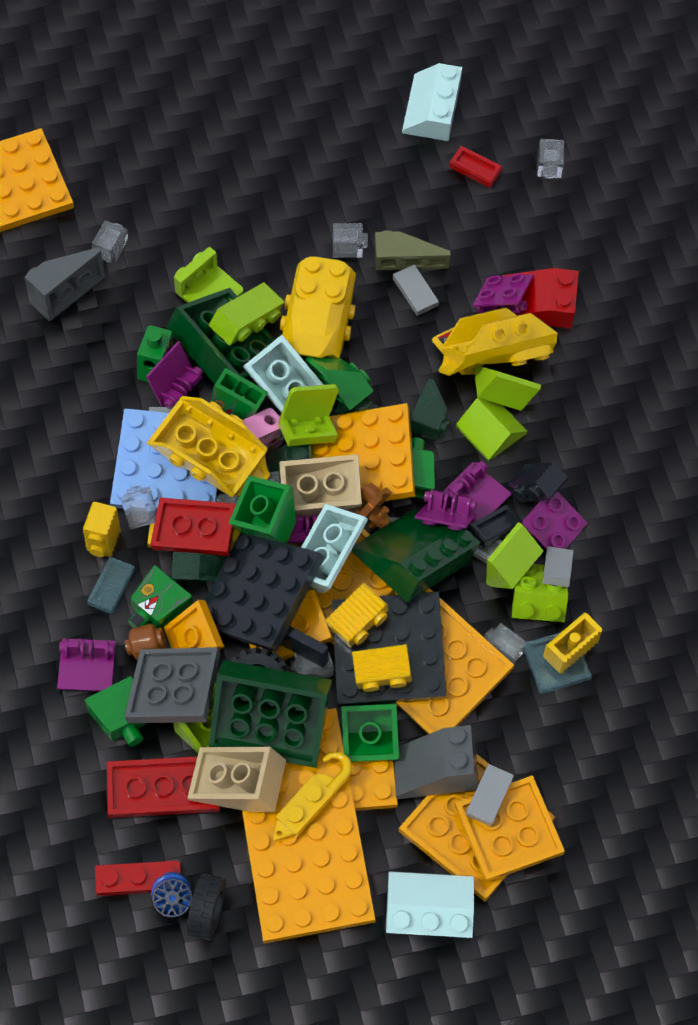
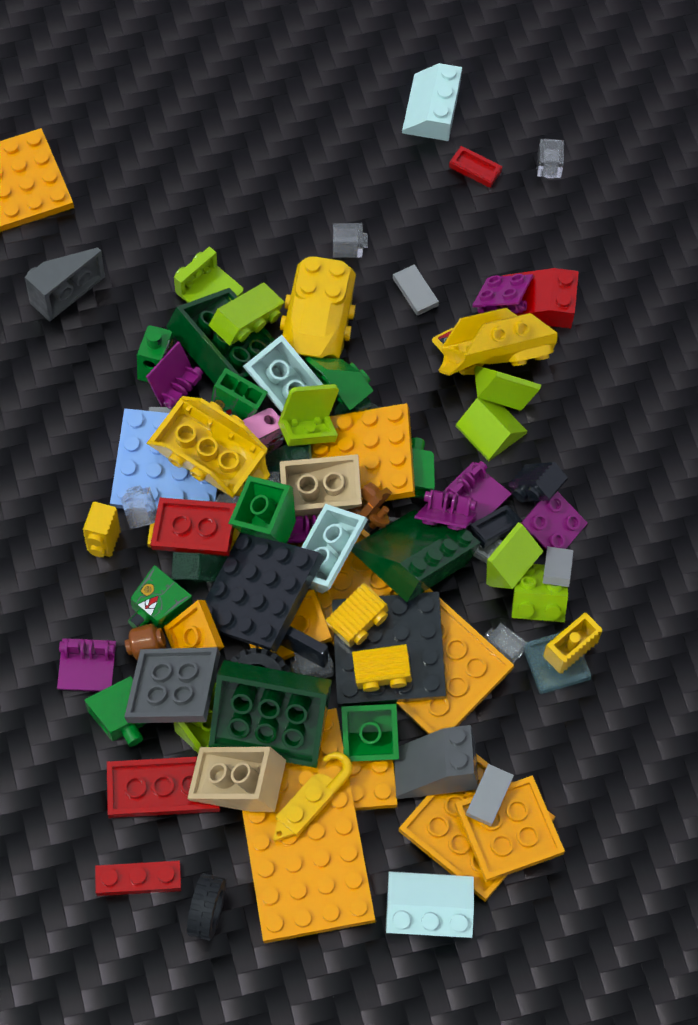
(110, 585): clear light blue tile -> none
(111, 240): clear brick -> none
(171, 894): blue wheel -> none
(401, 251): olive slope -> none
(430, 413): clear green slope -> none

